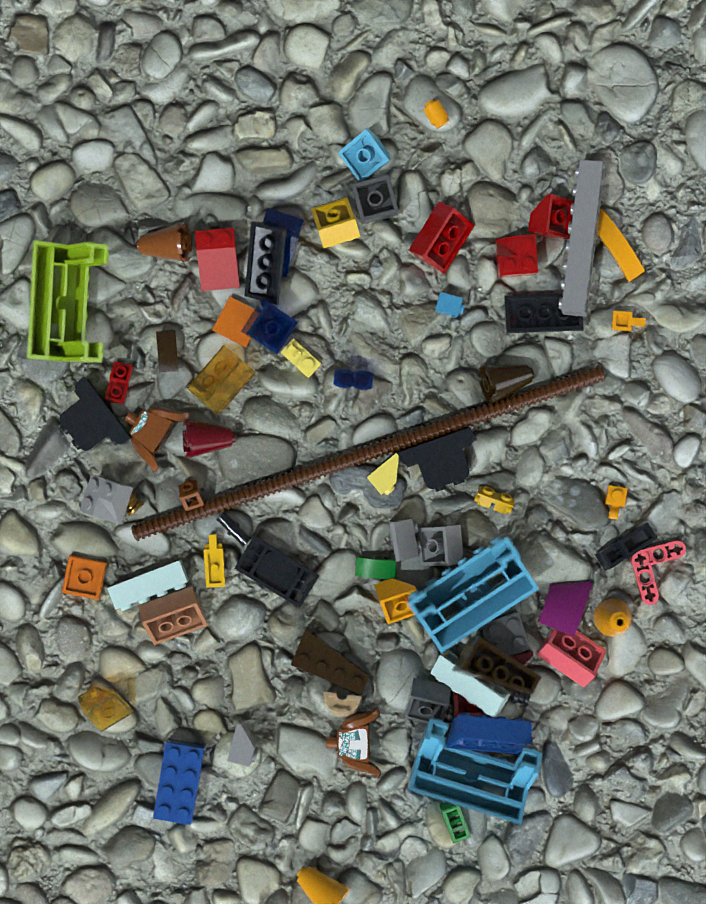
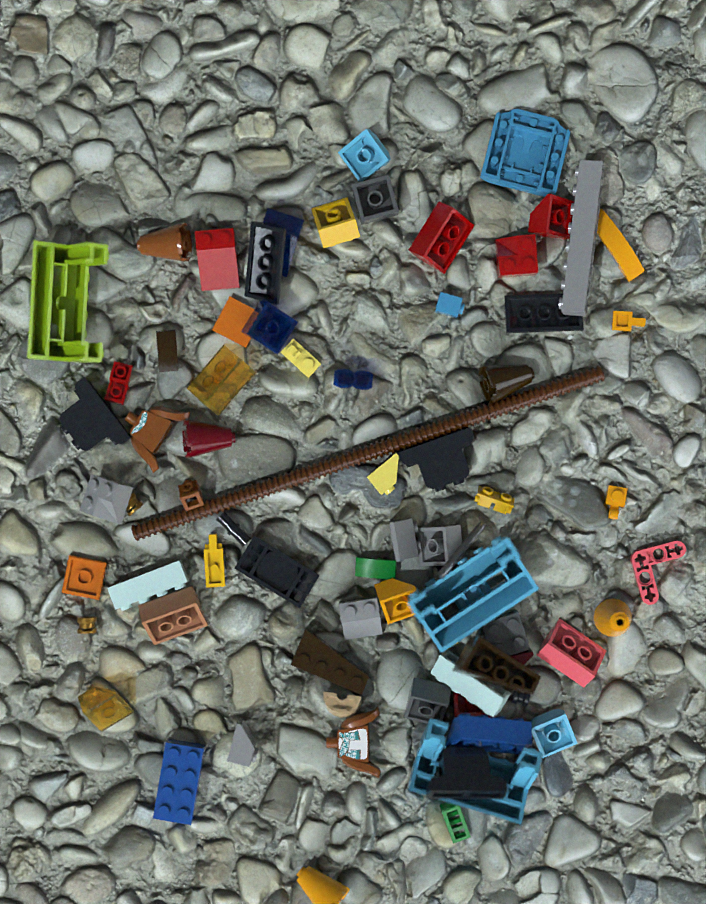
(86, 623): none -> pearl gold wheel
(360, 617): none -> light grey slope
(436, 113): light orange brick -> none
(461, 550): none -> flat silver bar
(465, 776): none -> black brick
(529, 160): none -> dark azure wedge
(552, 732): none -> medium azure slope
(565, 606): magenta slope -> none
(626, 546): black slope -> none

